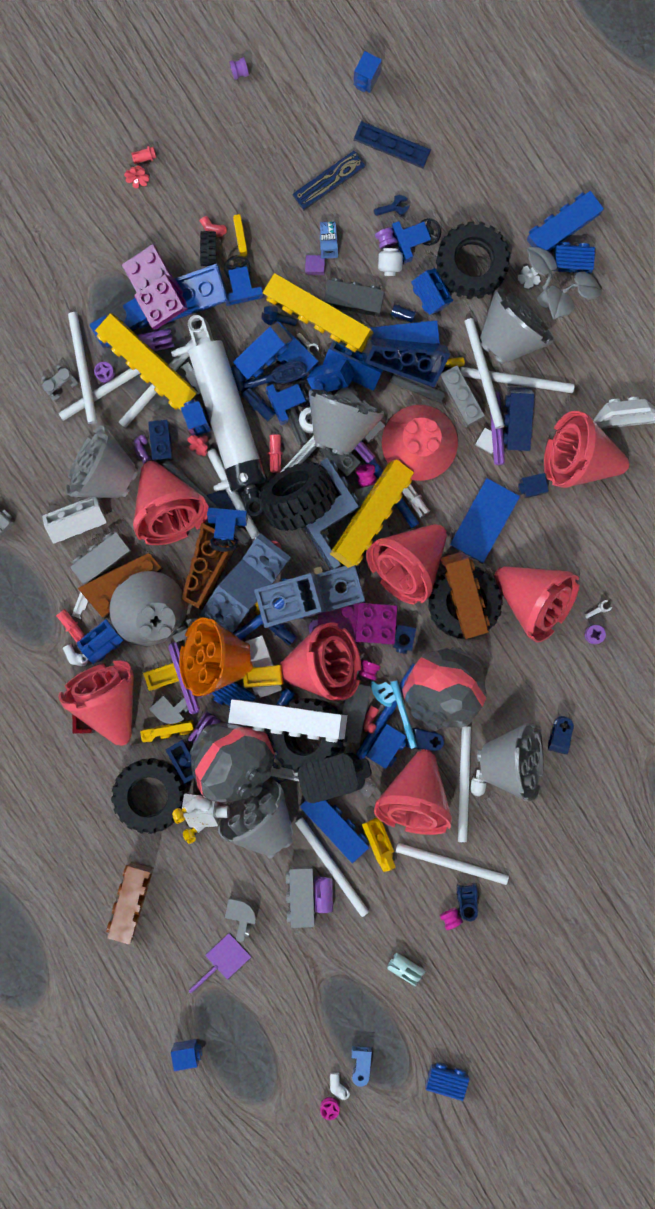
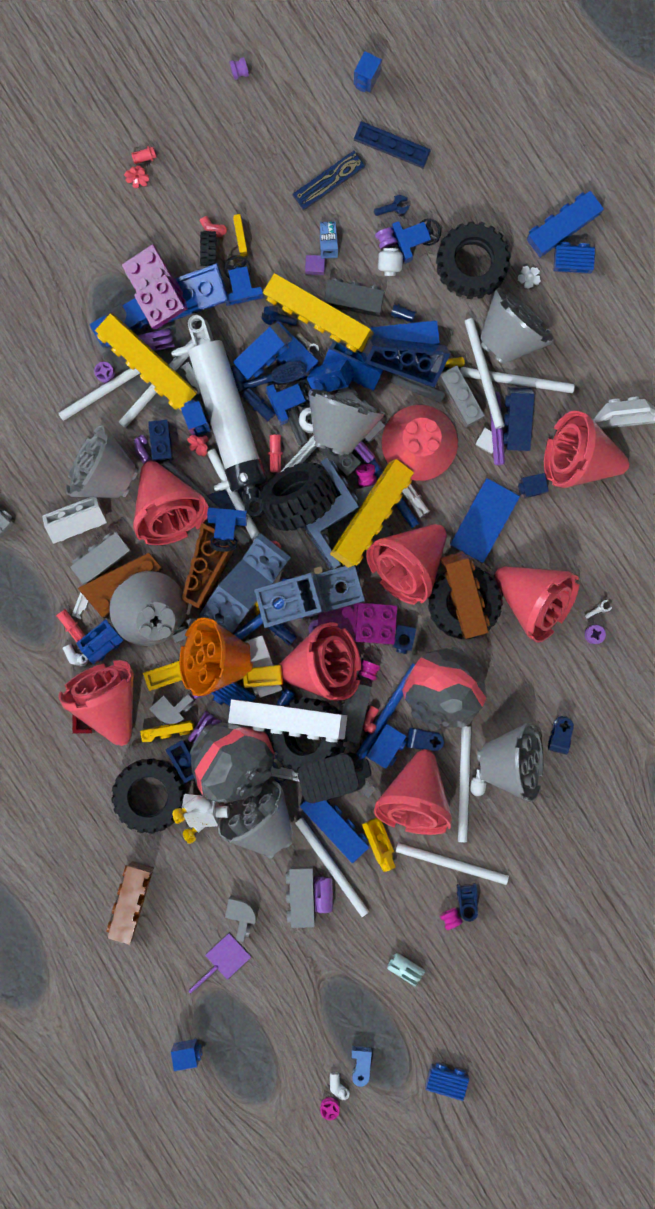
(57, 381): light grey piece -> none
(82, 368): white piece -> none
(190, 699): medium lavender axle -> none
(394, 687): medium azure piece -> none
(431, 291): blue brick -> none
(557, 301): light grey plant -> none

